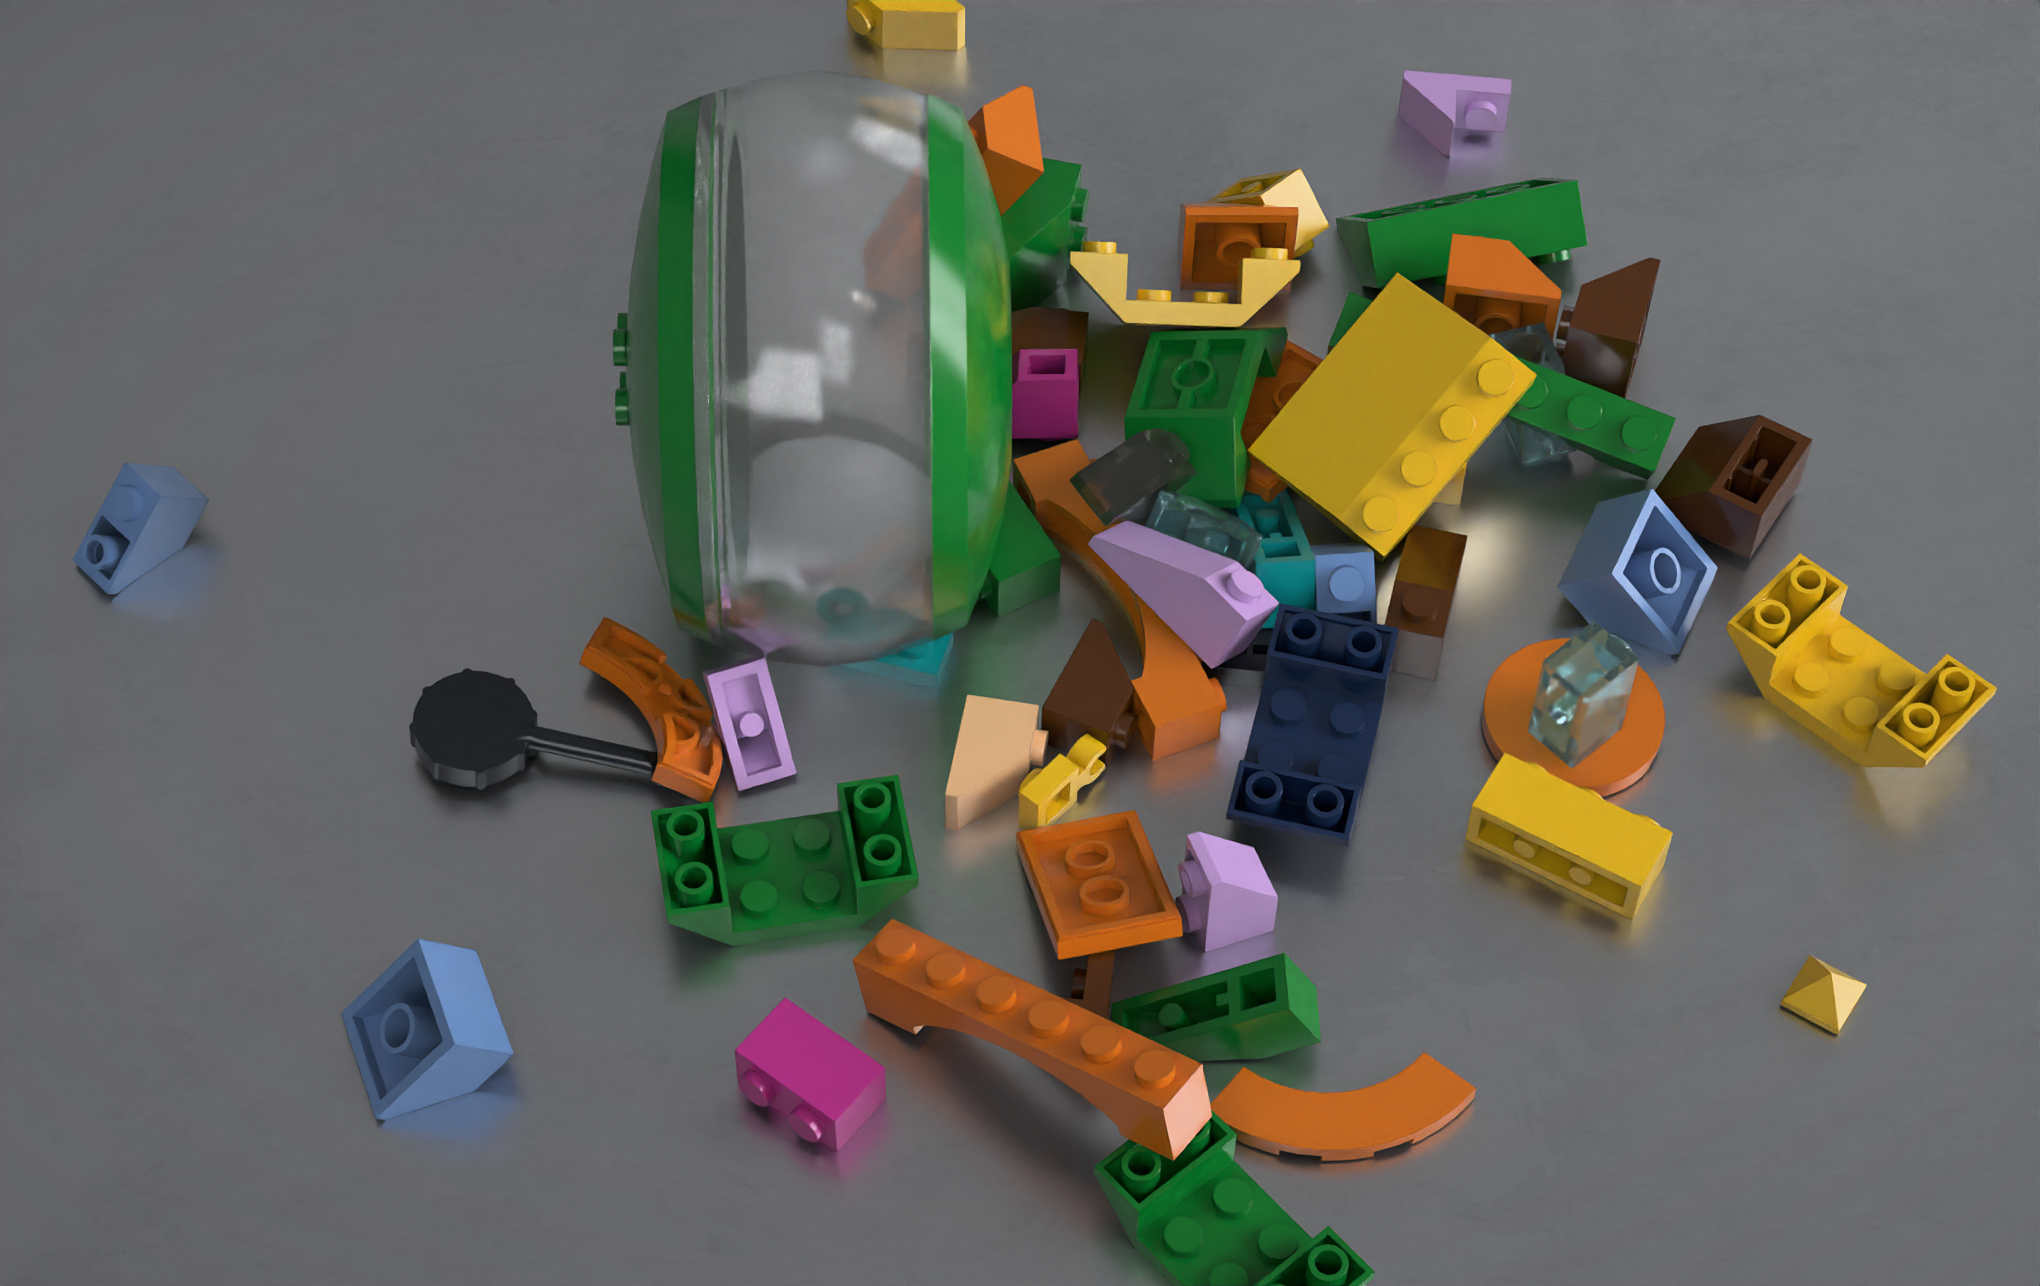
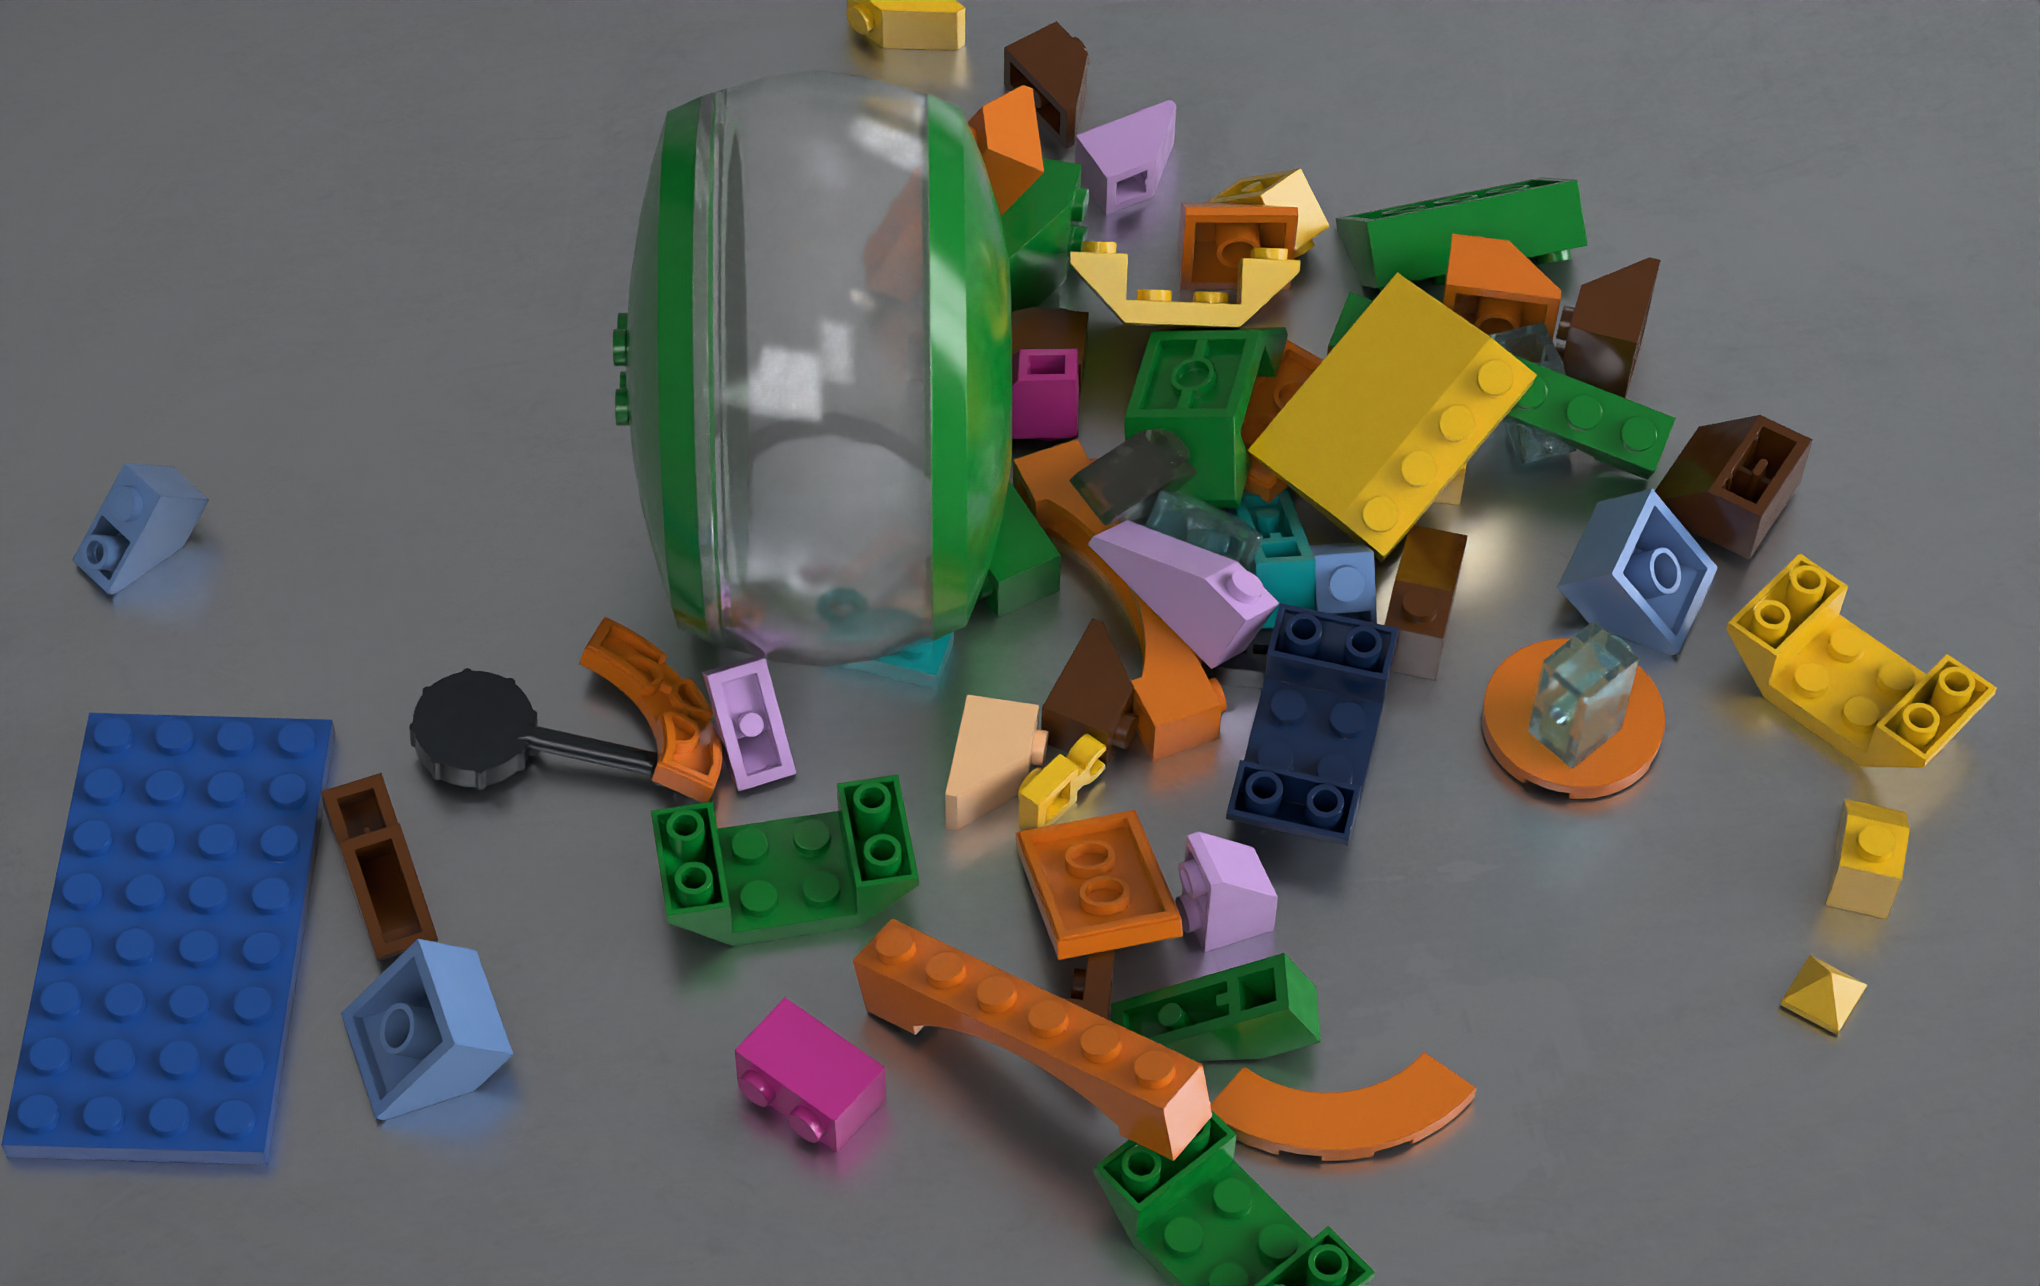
(172, 941): none -> blue plate
(378, 866): none -> reddish brown slope
(1057, 72): none -> reddish brown slope
(1126, 156): none -> lavender slope
(1441, 102): lavender slope -> none
(1568, 835): yellow brick -> none
(1868, 859): none -> yellow slope

